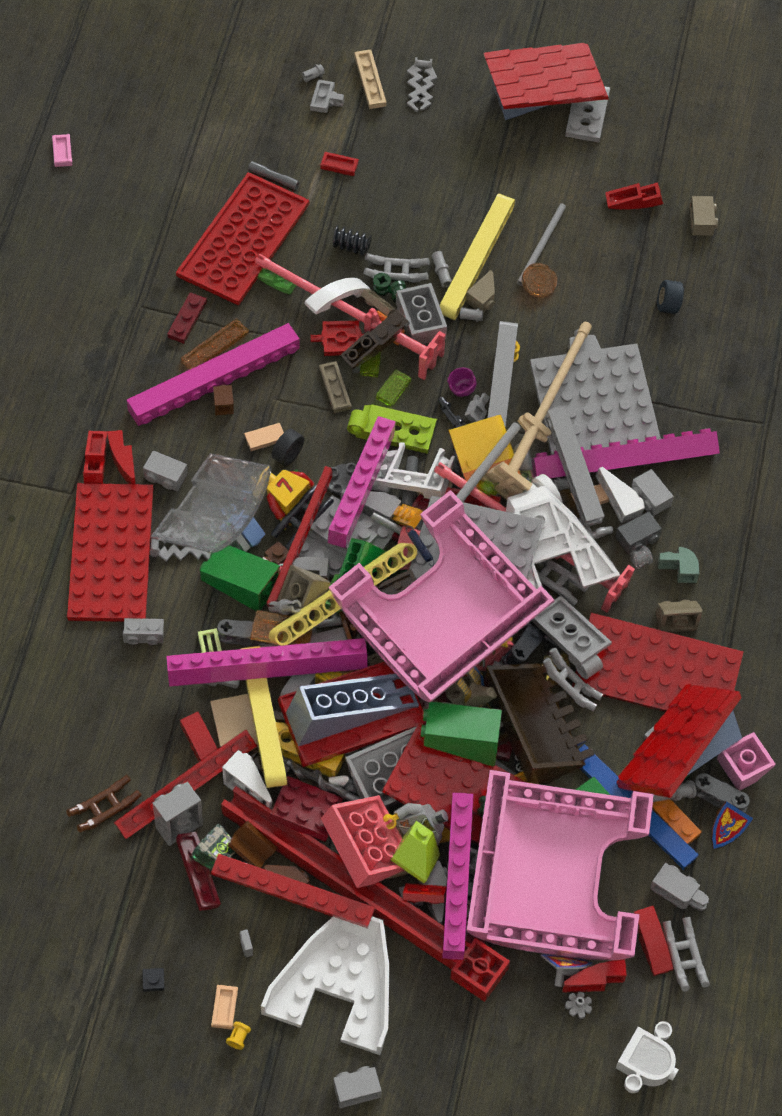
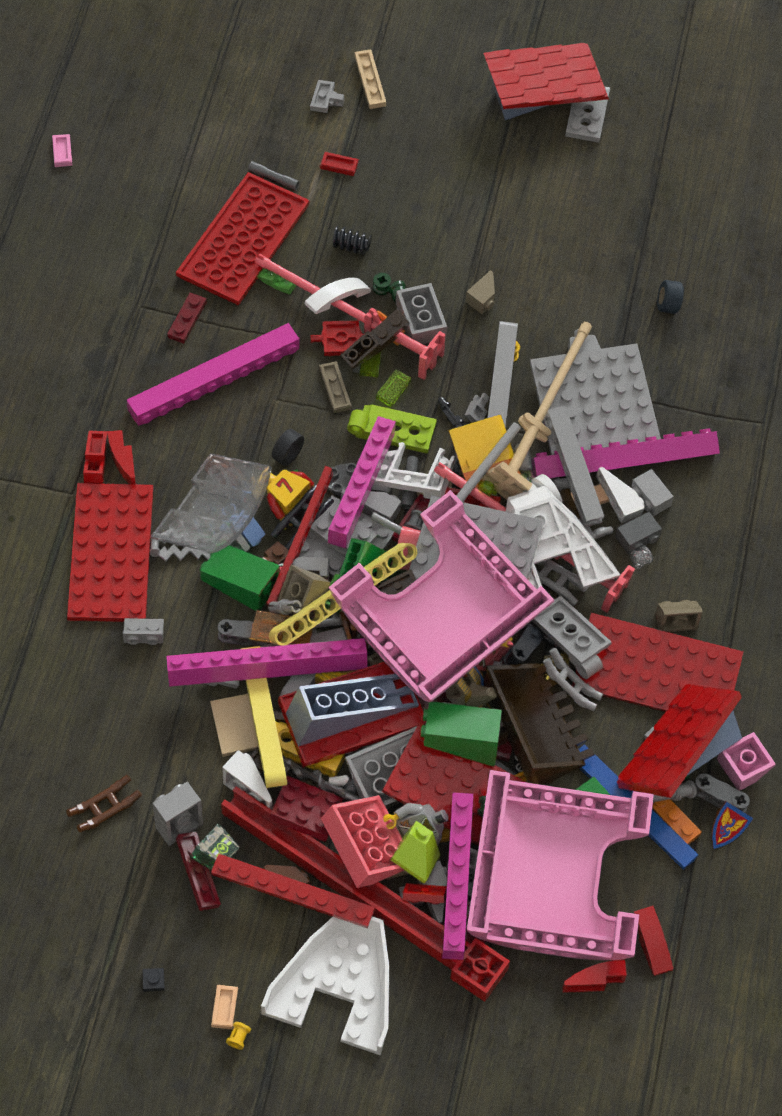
(165, 471): light grey brick -> none
(195, 776): red plate -> none
(198, 736): red slope -> none
(207, 633): yellowish green tile -> none
(215, 344): clear orange tile -> none
(223, 400): reddish brown brick -> none
(246, 943): light grey tile -> none
(252, 845): reddish brown panel -> none
(263, 437): light nougat tile -> none
(314, 72): light grey pin -> none
(357, 1086): light grey brick -> none
(374, 299): dark tan plate -> none
(405, 263): light grey piece -> none
(407, 516): light orange plate -> none
(420, 545): dark blue piece -> none
(421, 90): light grey piece -> none
(441, 269): light grey pin -> none
(462, 382): magenta hair -> none
(471, 314): light grey pin -> none
(476, 256): light yellow beam -> none
(539, 280): clear orange tile -> none
(544, 239): light grey piece -> none
(565, 966): shield -> none
(578, 1005): light grey plant -> none
(634, 197): red slope -> none
(648, 1058): white piece -> none
(678, 888): light grey hinge -> none
(685, 563): sand green brick -> none
(690, 943): light grey piece -> none
(703, 215): dark tan brick -> none

